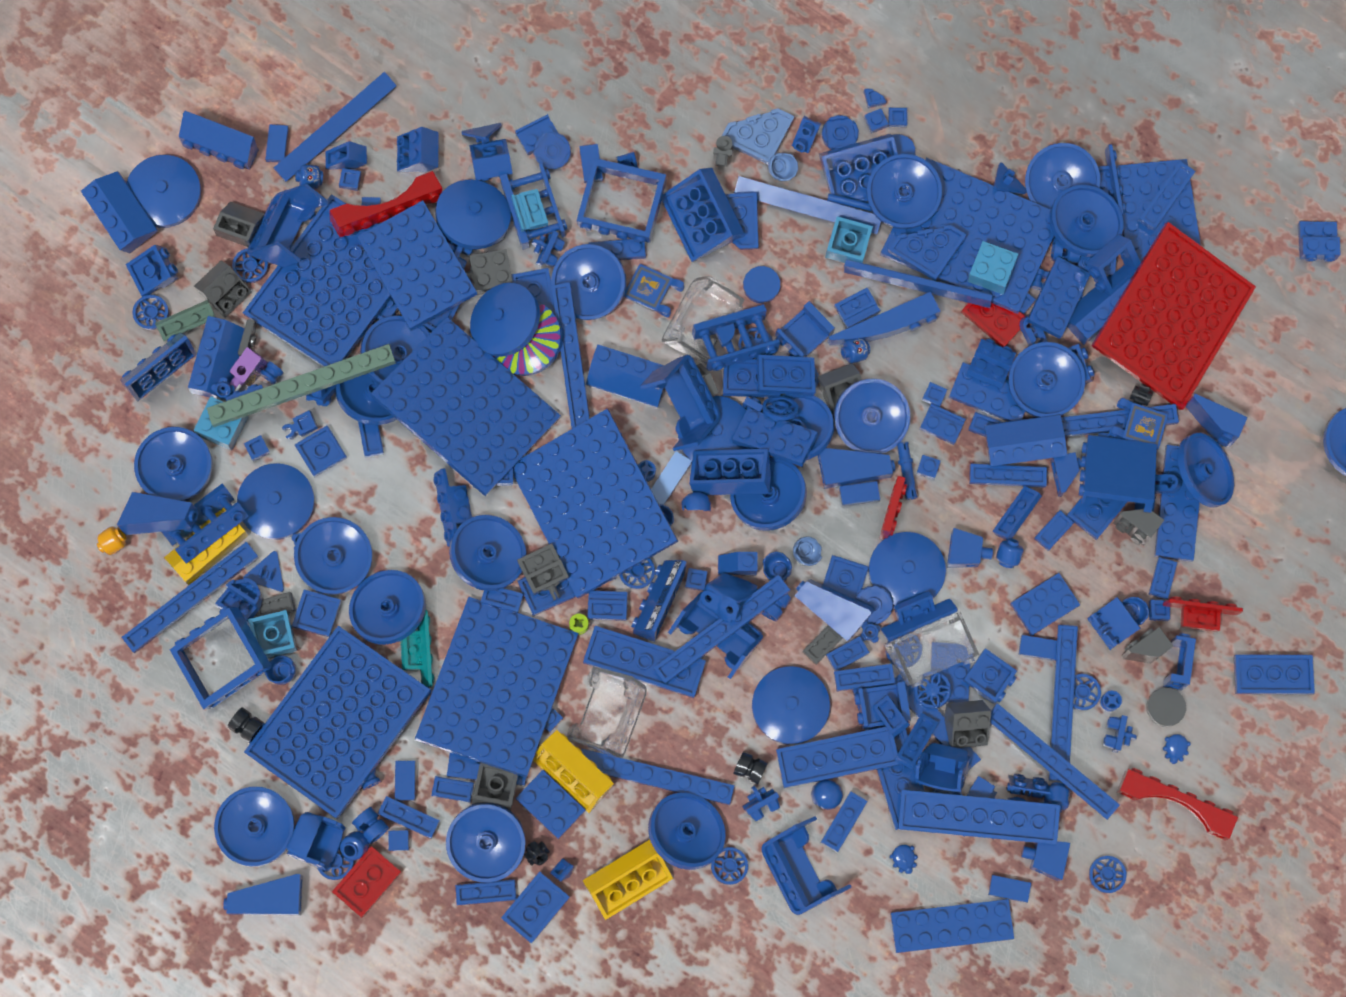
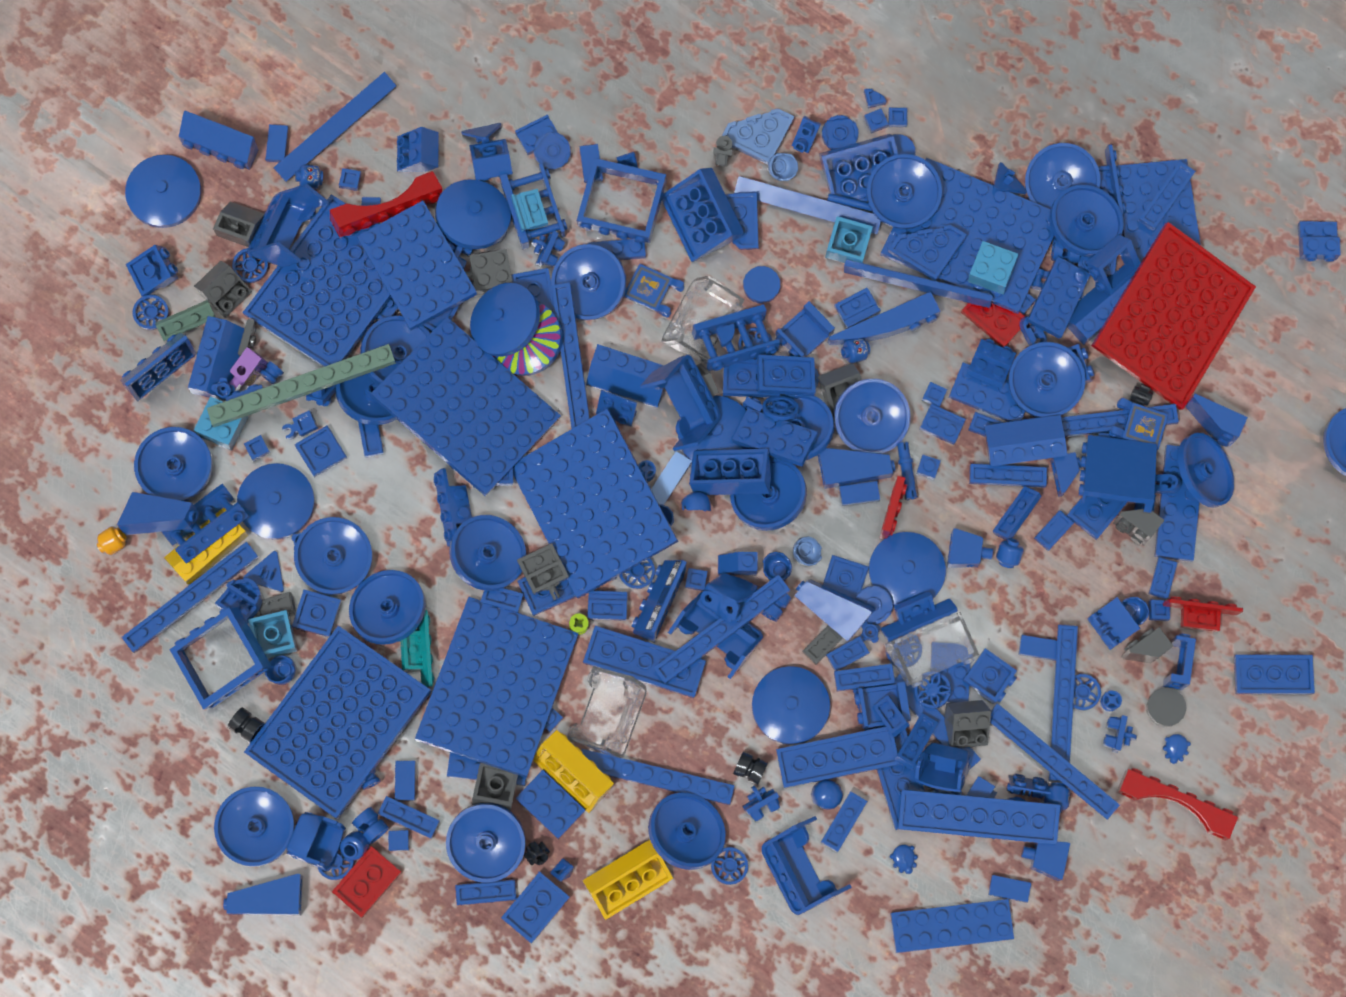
(119, 211): blue slope -> none
(347, 156): blue slope -> none
(452, 789): blue tile -> none
(621, 409): none -> blue hinge
(1045, 604): blue plate -> none
(1107, 874): blue wheel -> none

